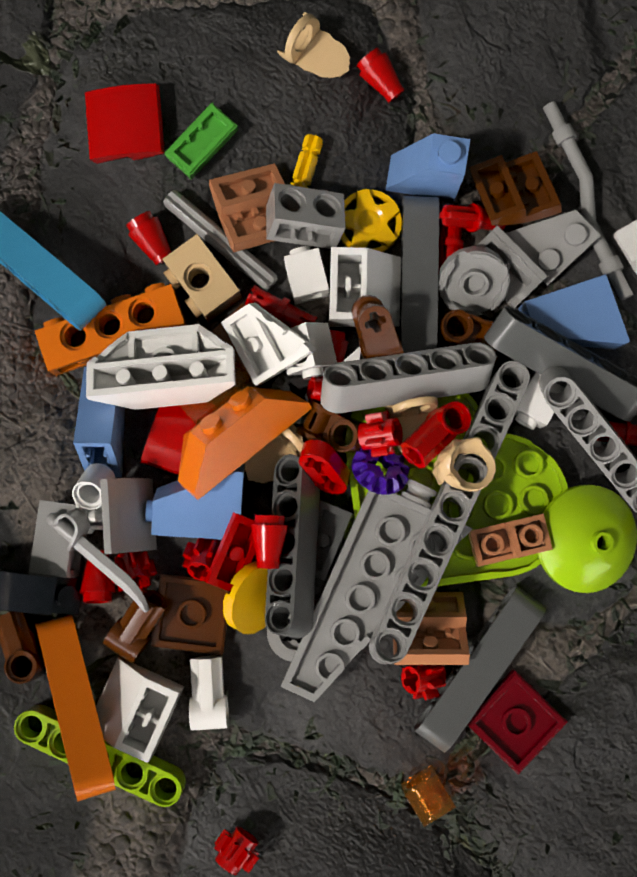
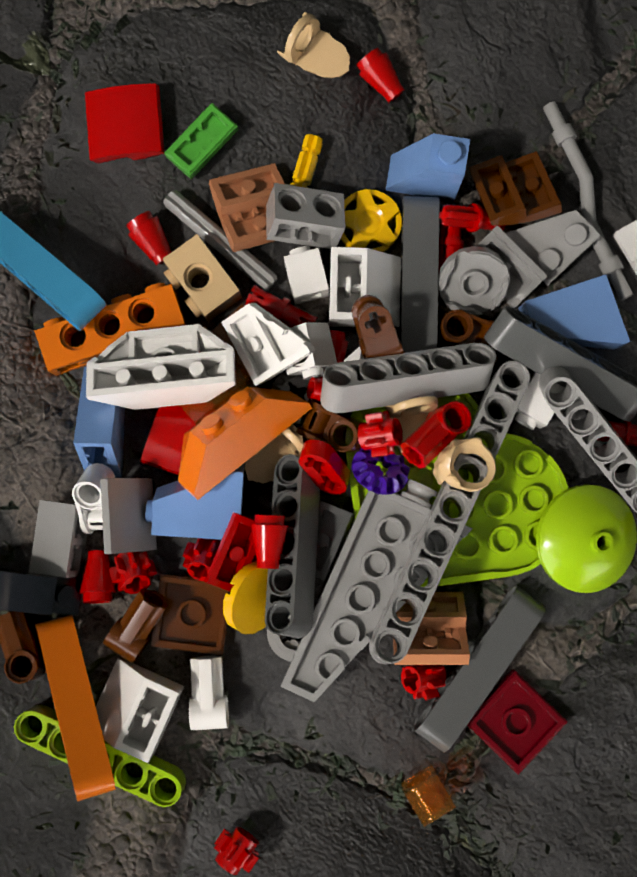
(77, 540): light grey sword -> none
(510, 540): nougat slope -> none

